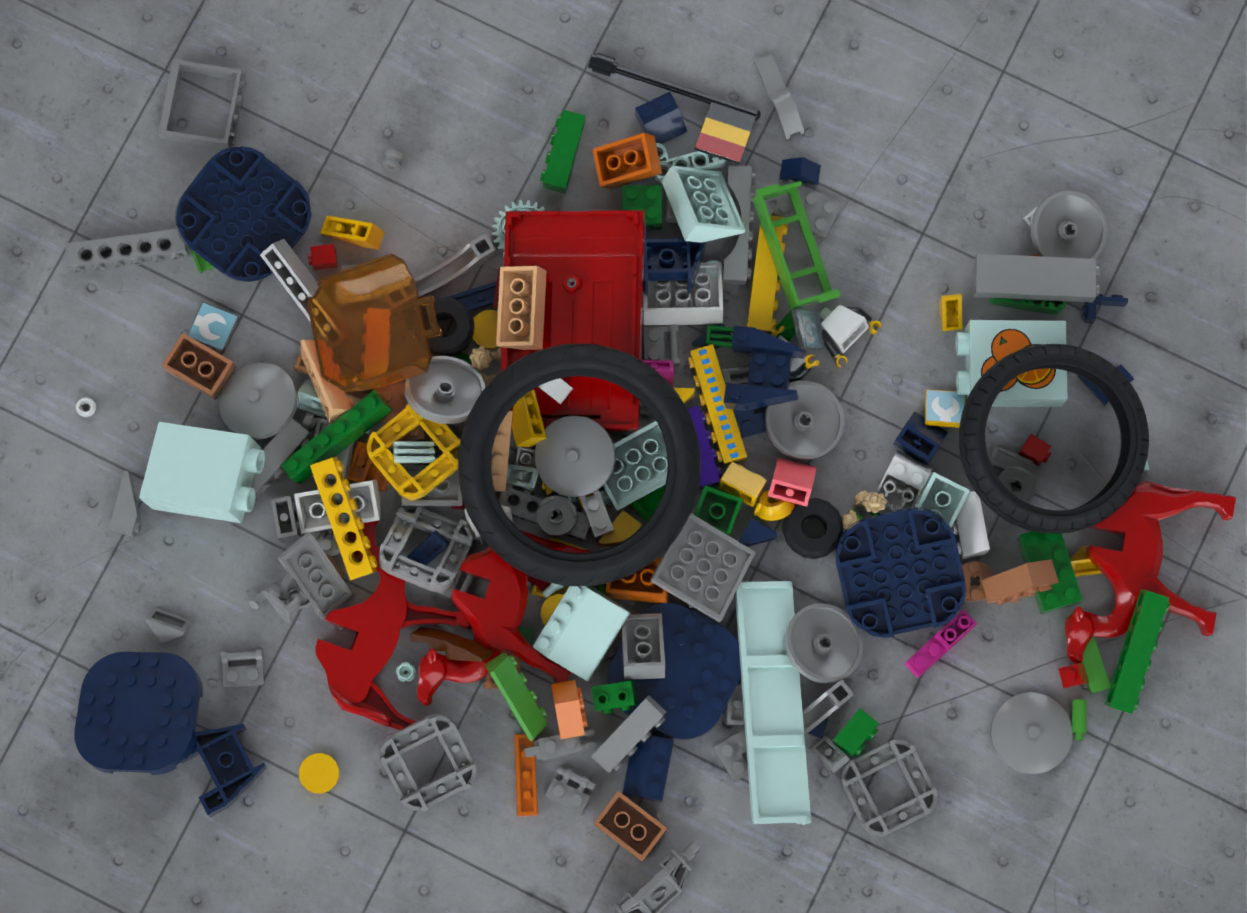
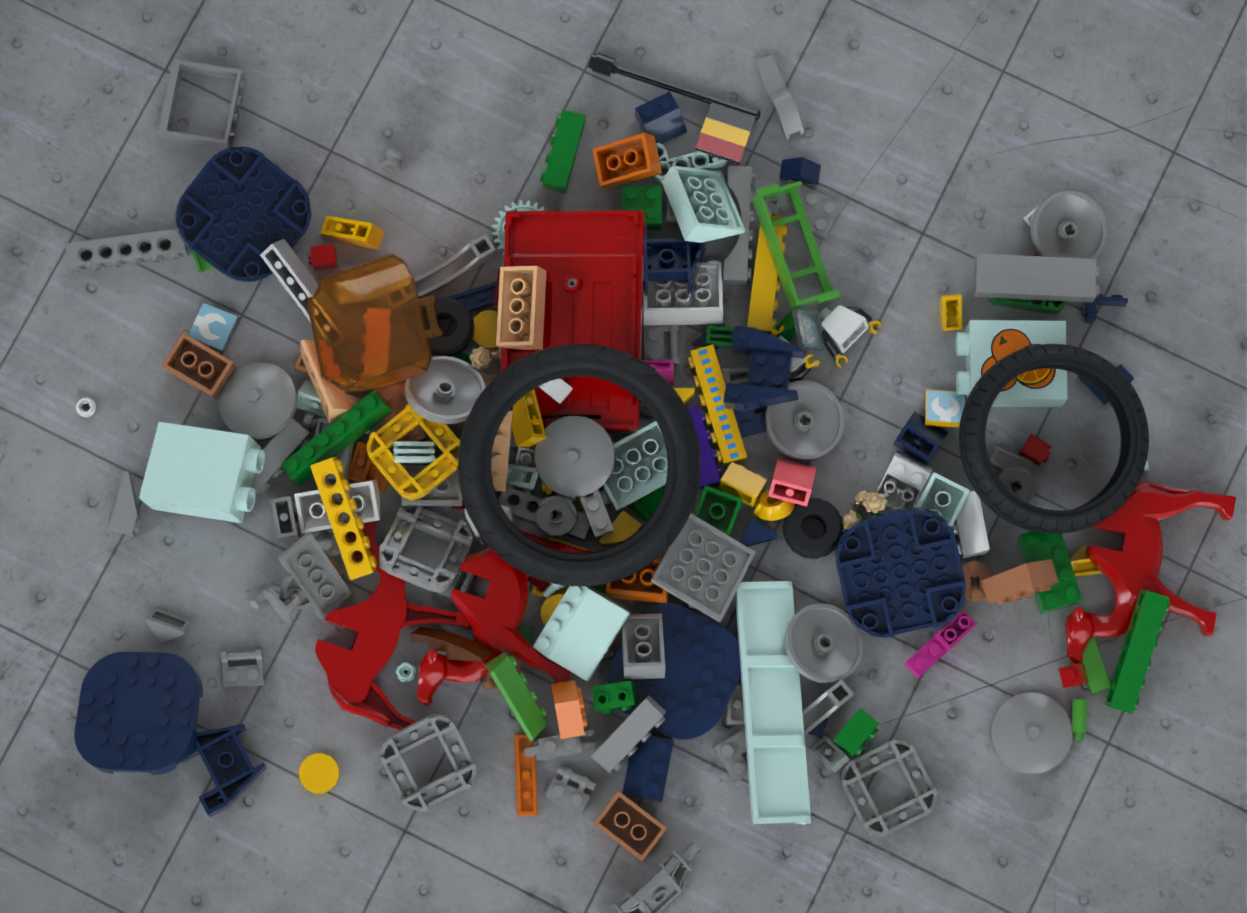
(429, 548): dark blue plate -> none

